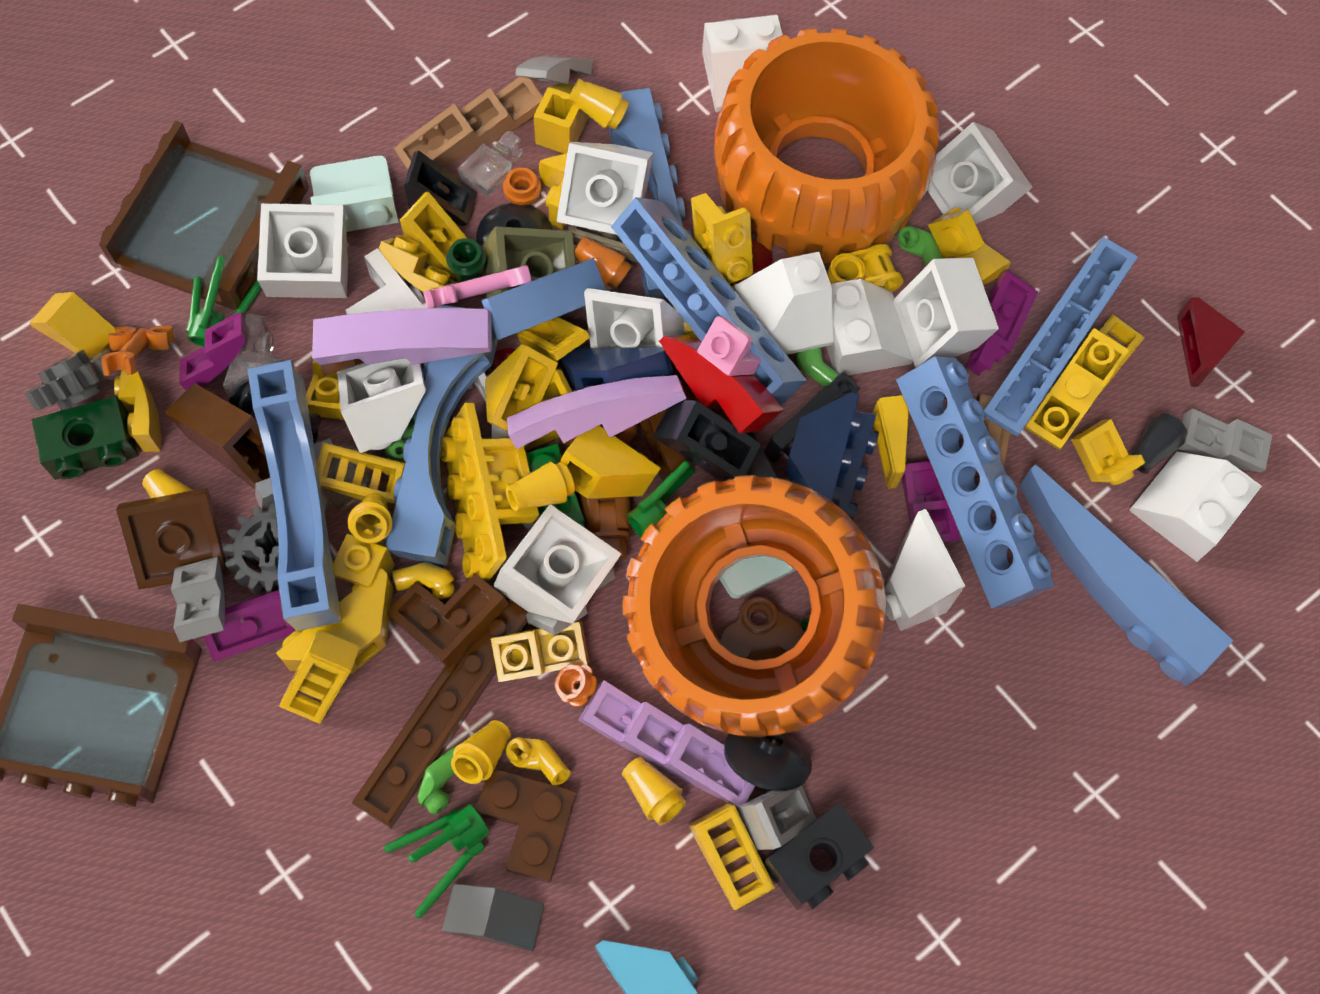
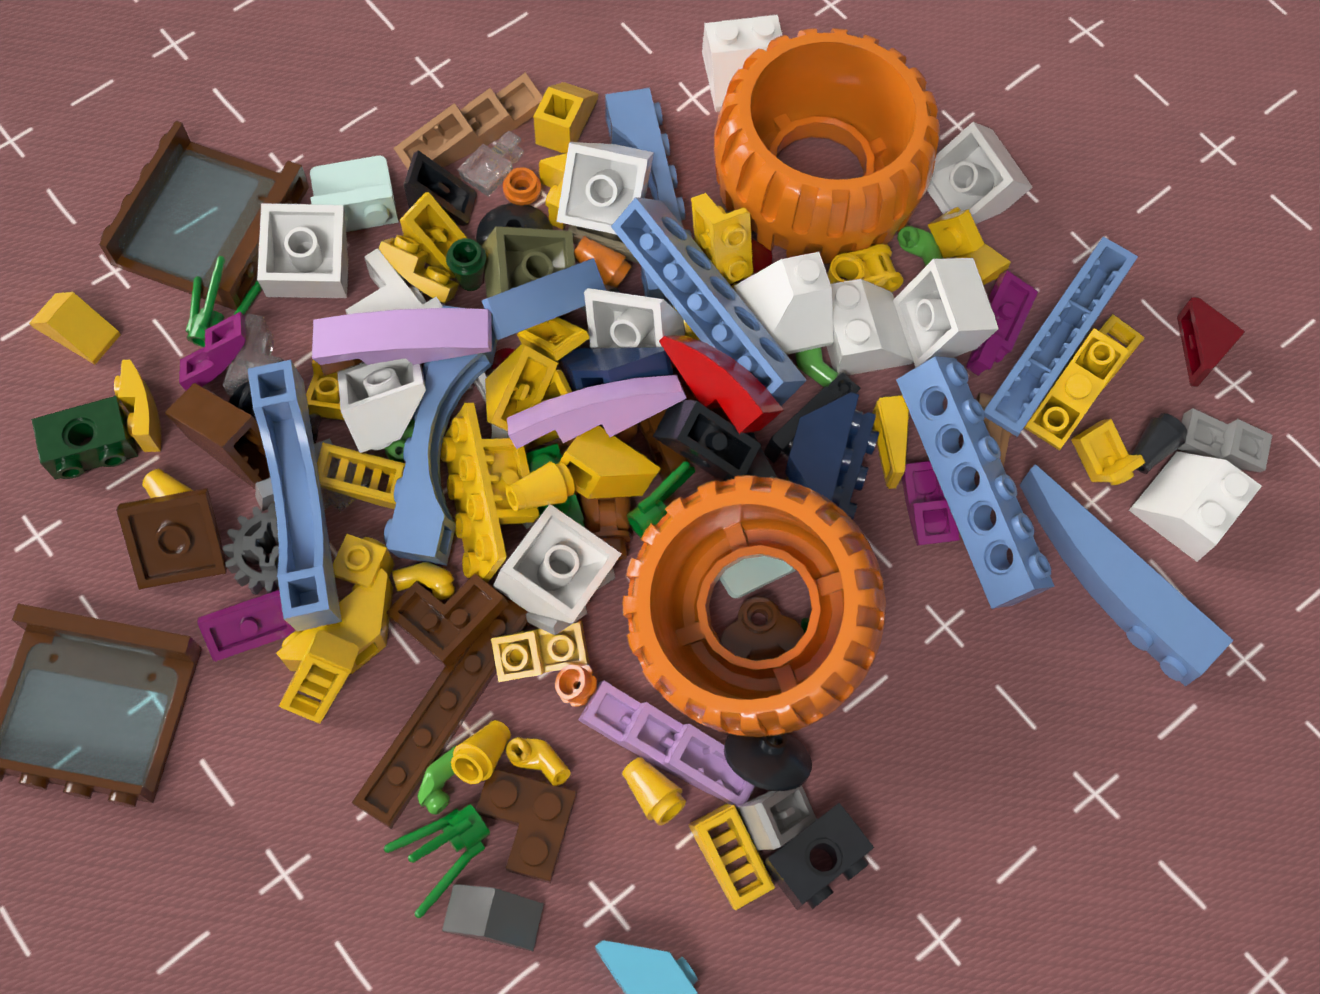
(68, 381): dark grey gear -> none
(131, 344): orange bar -> none
(199, 599): light grey slope -> none
(370, 519): yellow cone -> none
(477, 286): bright pink bar -> none
(554, 68): light grey slope -> none
(599, 103): yellow cone -> none
(729, 348): bright pink bracket -> none
(922, 576): white slope -> none

